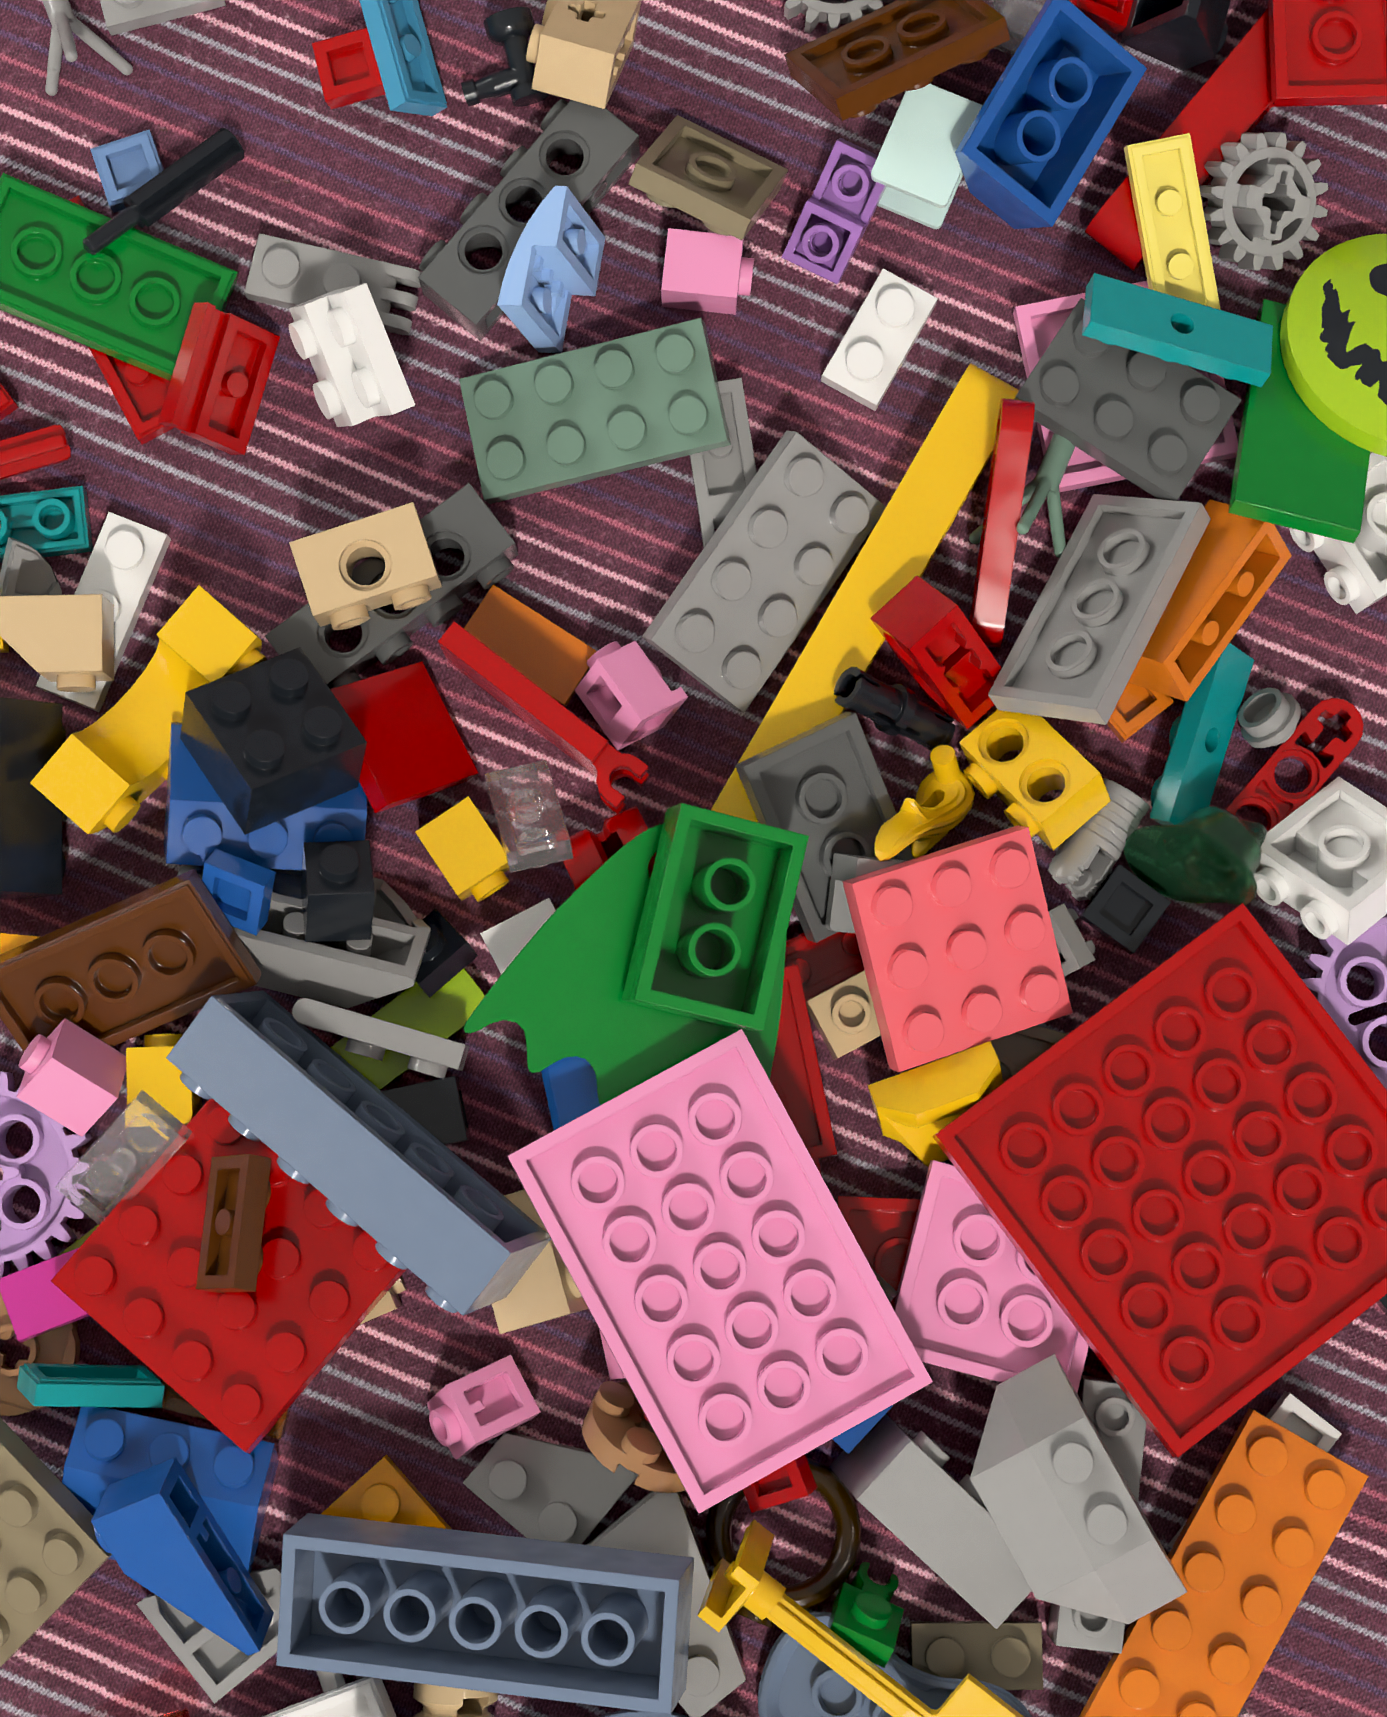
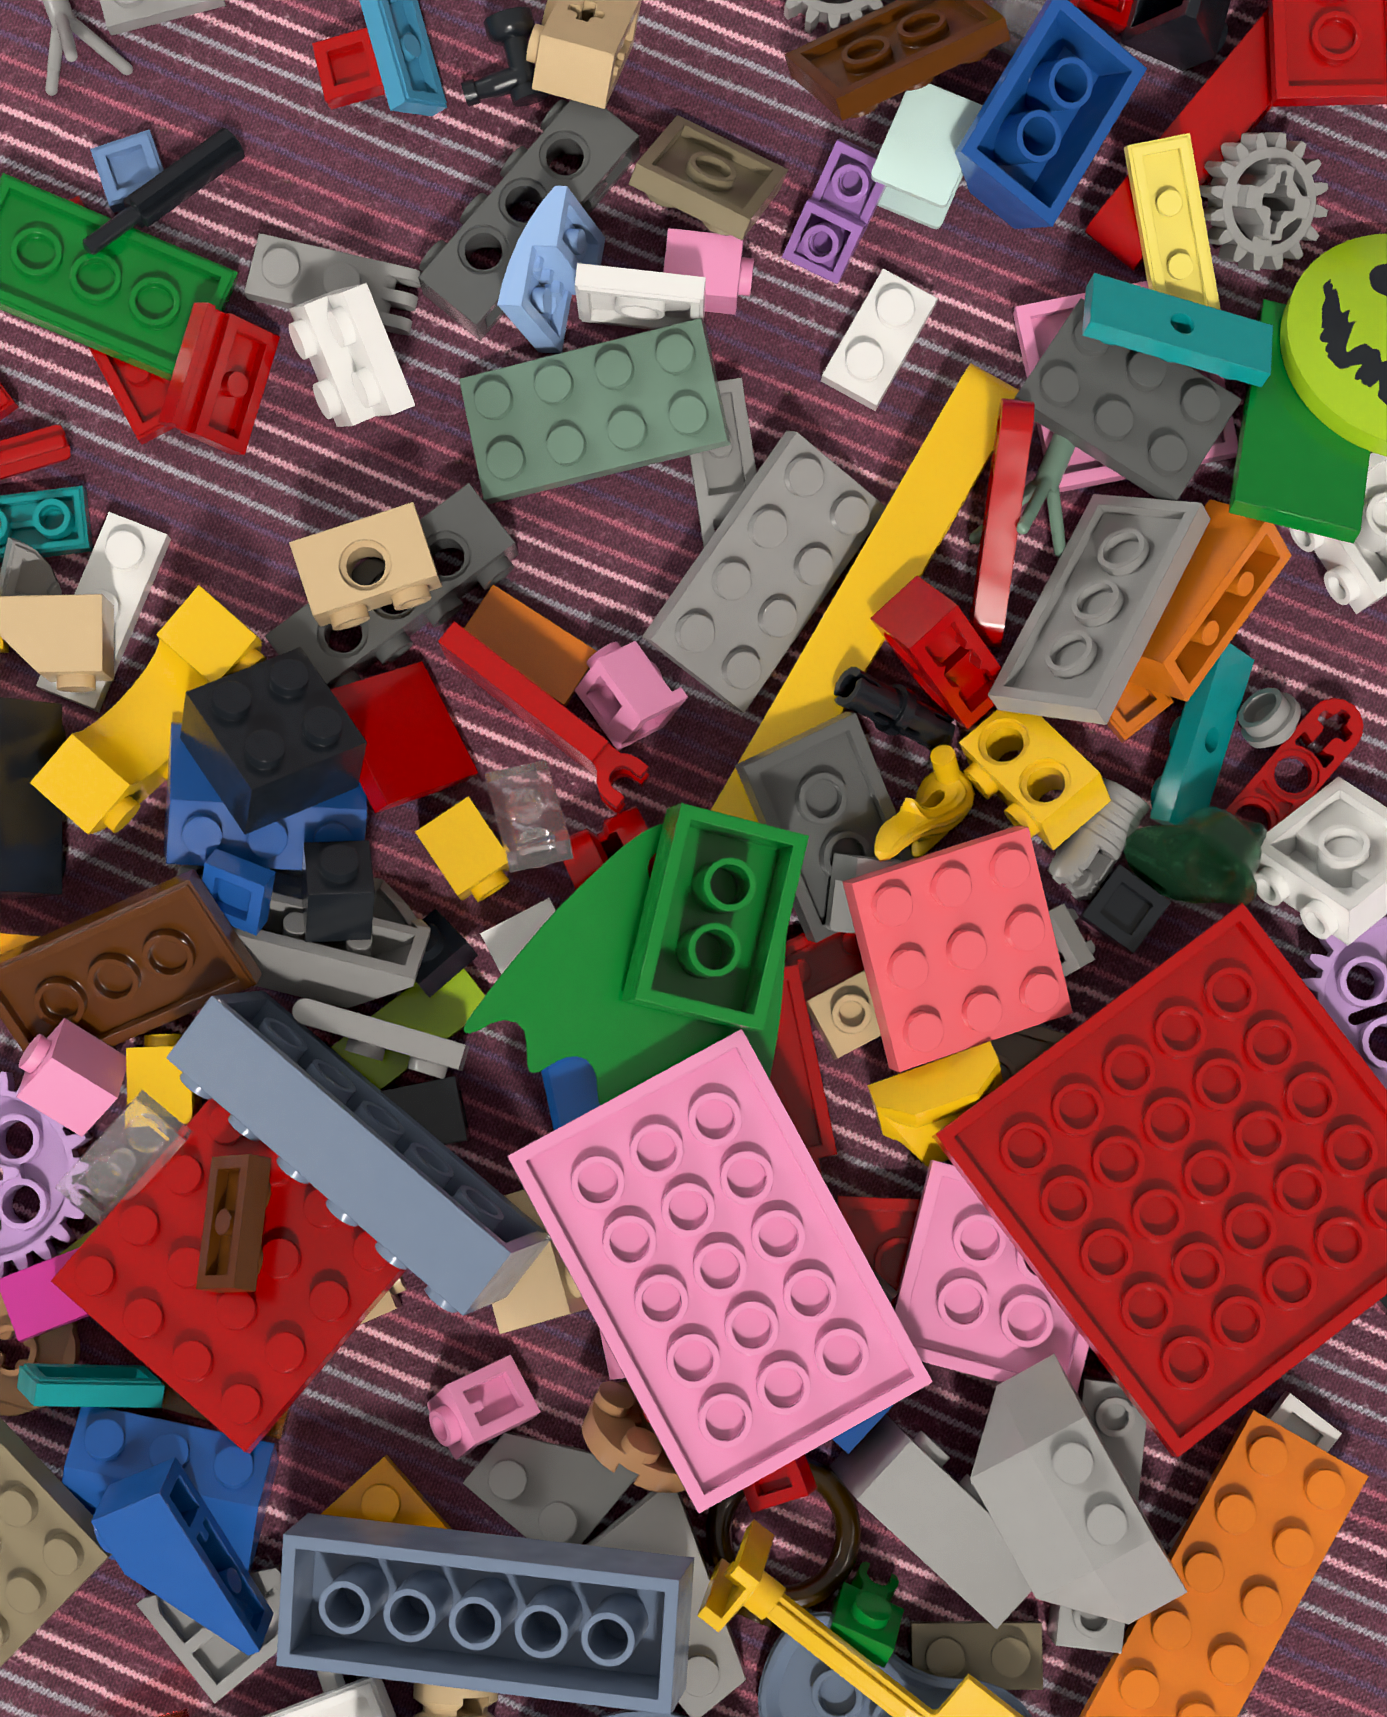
(637, 297): none -> white tile

